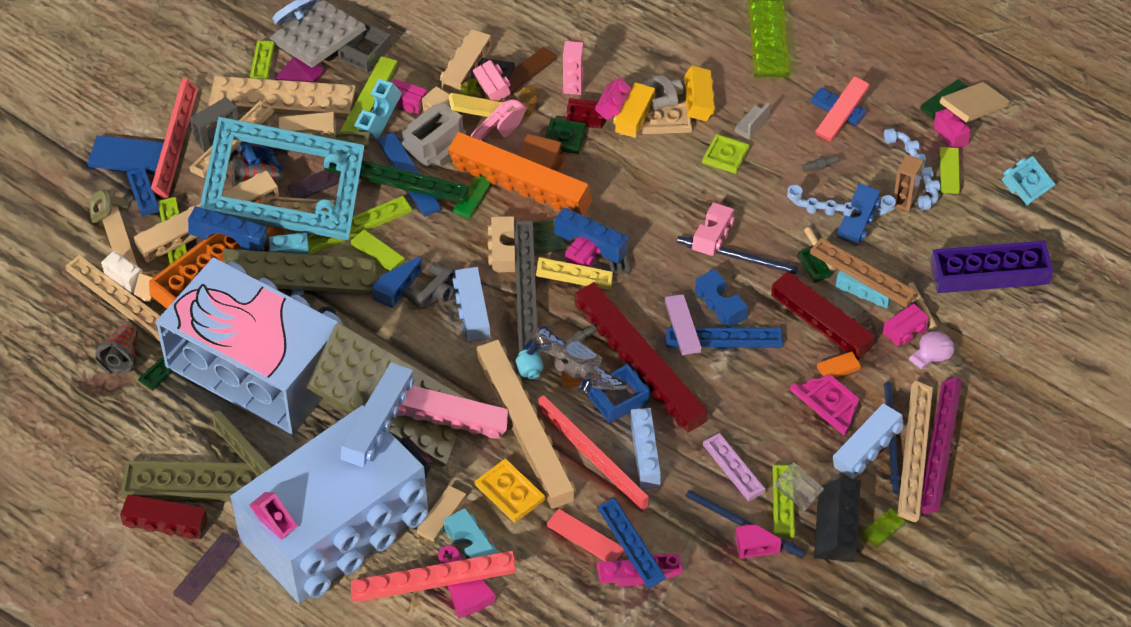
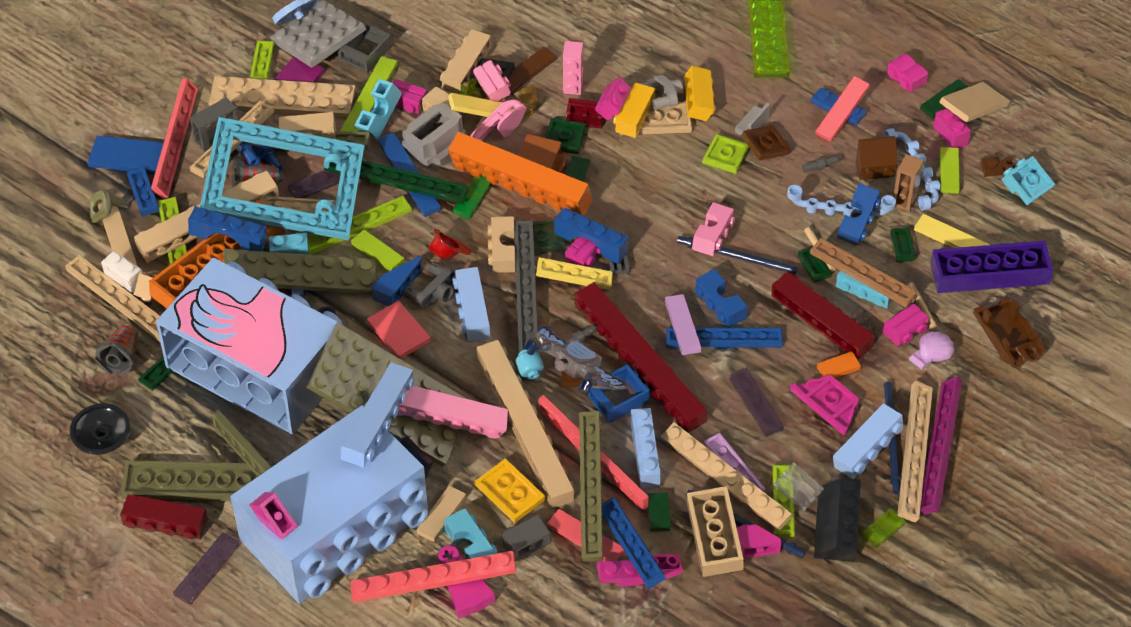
(99, 421): none -> black dish
(398, 330): none -> coral tile
(447, 247): none -> red piece
(526, 537): none -> dark grey brick
(578, 168): none -> dark green tile
(591, 486): none -> olive plate
(659, 512): none -> dark green tile
(715, 531): none -> tan brick
(726, 476): none -> tan plate
(756, 402): none -> tile
(766, 142): none -> reddish brown plate
(876, 158): none -> reddish brown slope
(902, 244): none -> dark green tile
(907, 72): none -> dark pink brick
(945, 233): none -> light yellow tile
(994, 166): none -> reddish brown plate
(1010, 332): none -> reddish brown piece

